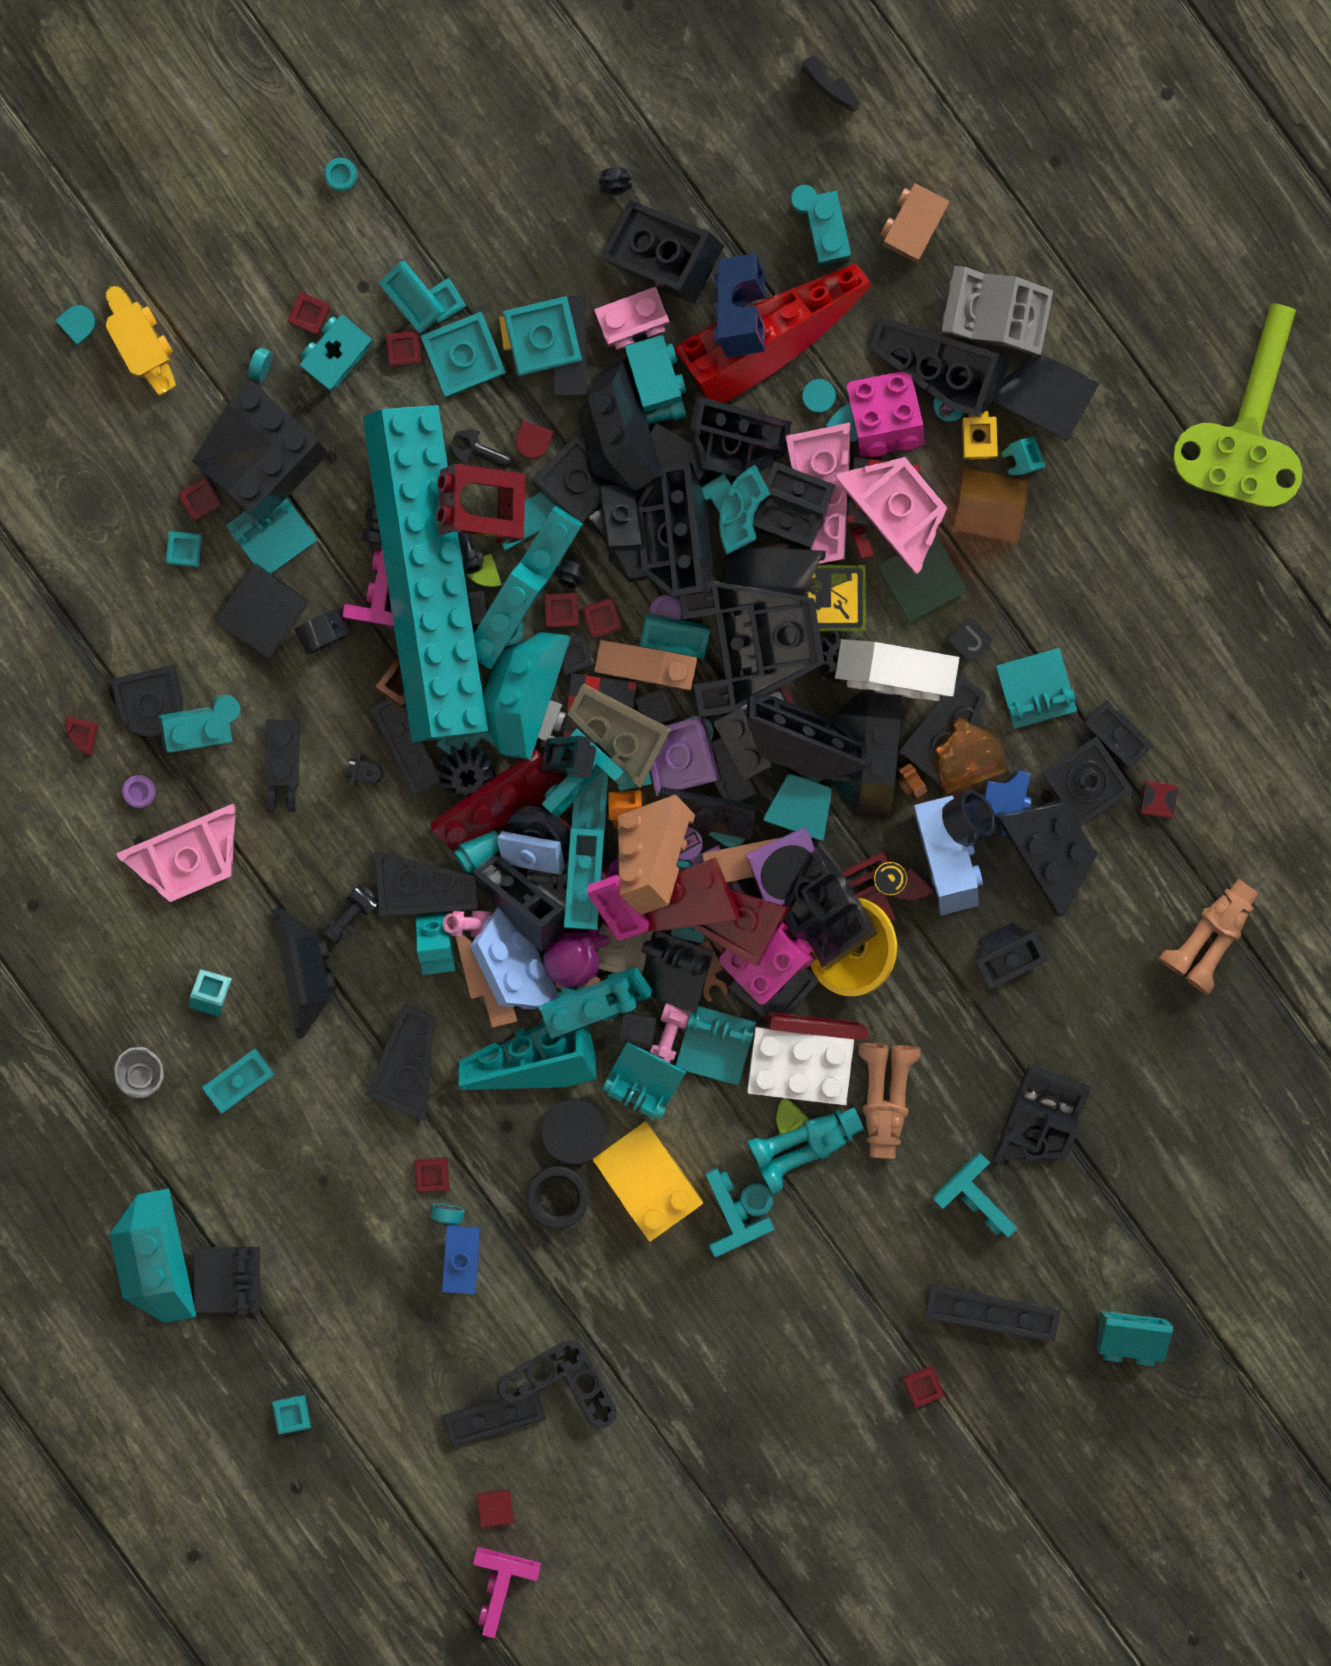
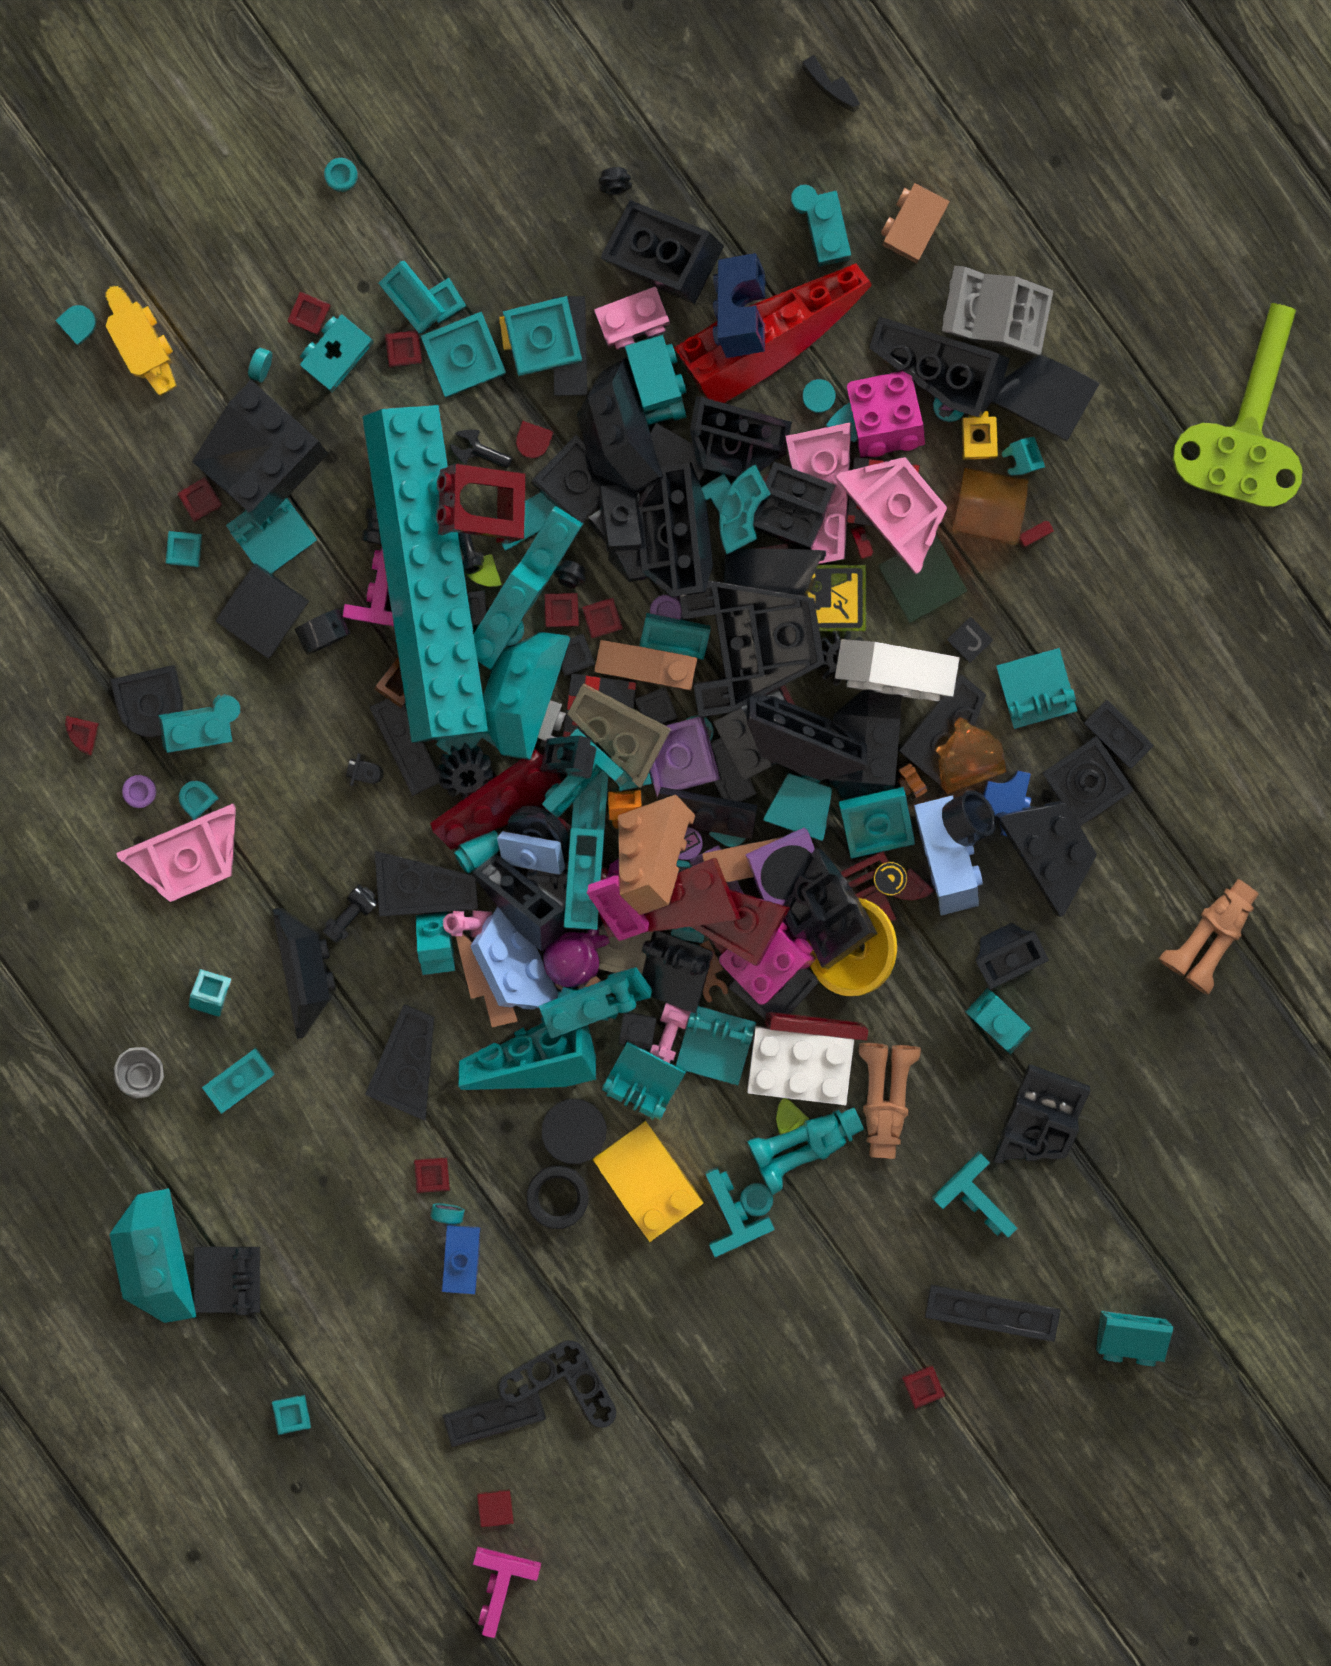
(196, 798): none -> teal tile
(282, 760): black hinge -> none
(877, 822): none -> teal plate
(999, 1021): none -> teal torso
(1035, 533): none -> dark red tile
(1159, 799): dark red tile -> none

